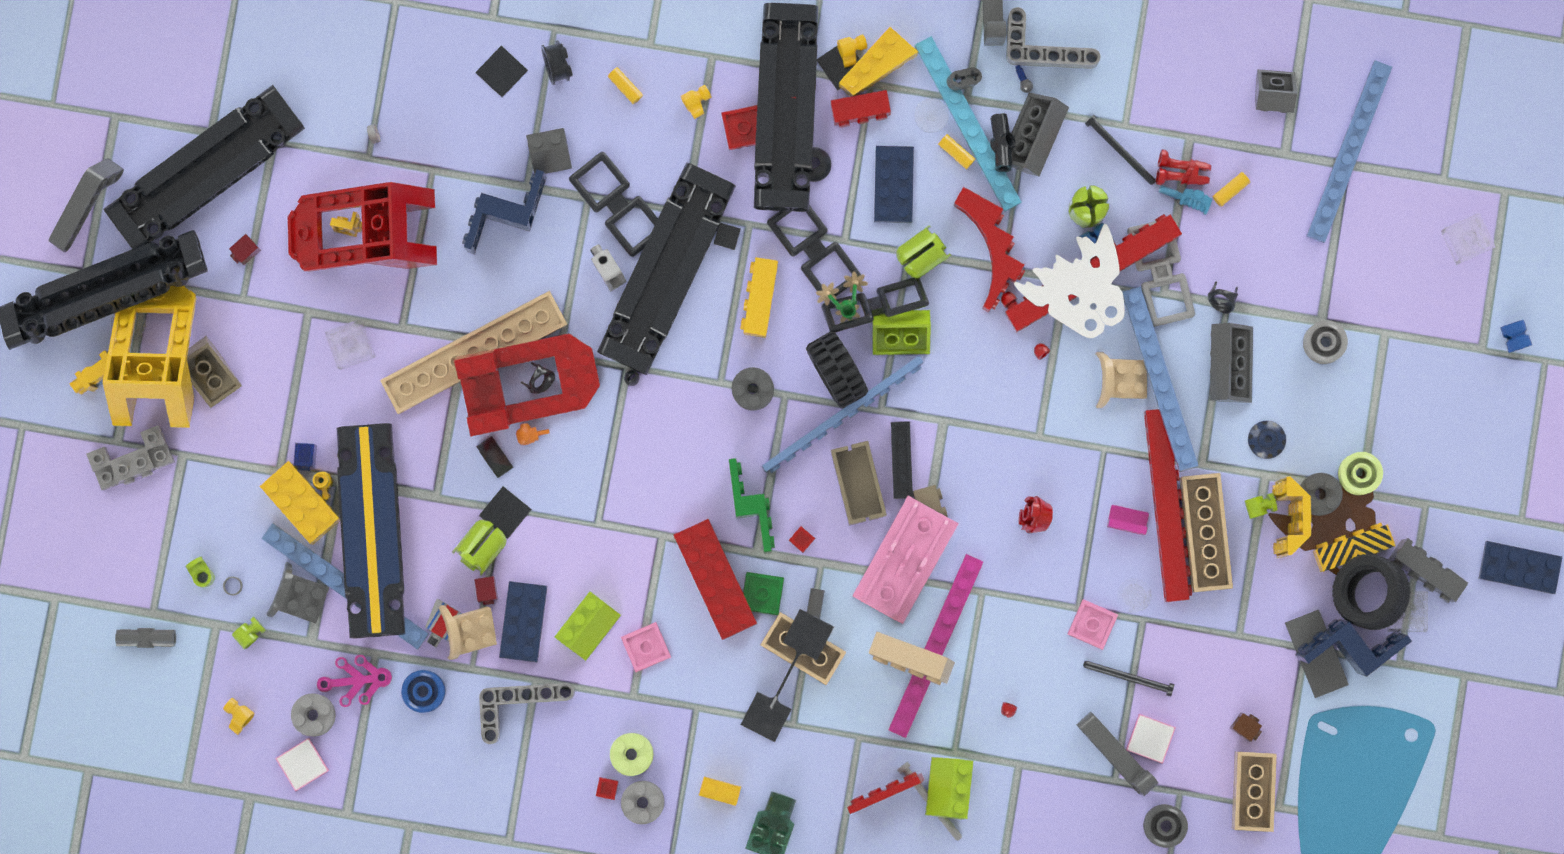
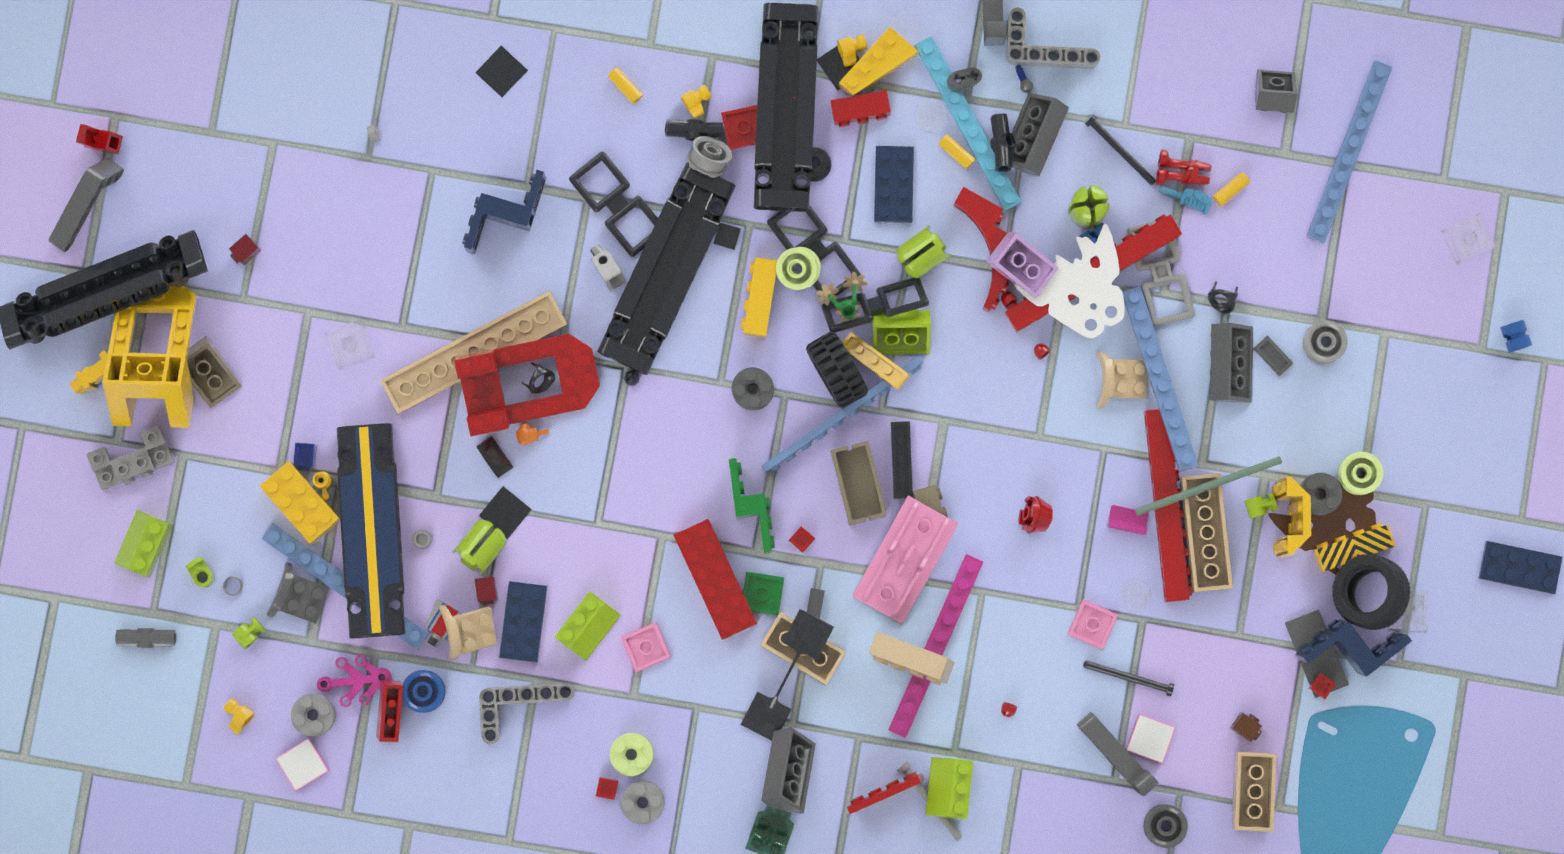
(99, 139): none -> red brick
(143, 543): none -> lime slope
(204, 168): black panel -> none
(343, 226): yellow bracket -> none
(383, 227): red bracket -> none
(389, 711): none -> red brick
(422, 539): none -> light grey tile
(549, 151): dark grey slope -> none
(555, 62): black wheel -> none
(693, 128): none -> black piece
(709, 156): none -> light grey wheel
(720, 791): yellow brick -> none
(786, 268): none -> yellowish green wheel
(788, 771): none -> dark grey slope
(875, 361): none -> yellow tile
(1022, 264): none -> lavender slope
(1209, 485): none -> sand green piece
(1257, 441): dark blue dish -> none
(1273, 356): none -> dark grey tile
(1322, 685): none -> red plate
(1428, 571): dark grey wedge -> none

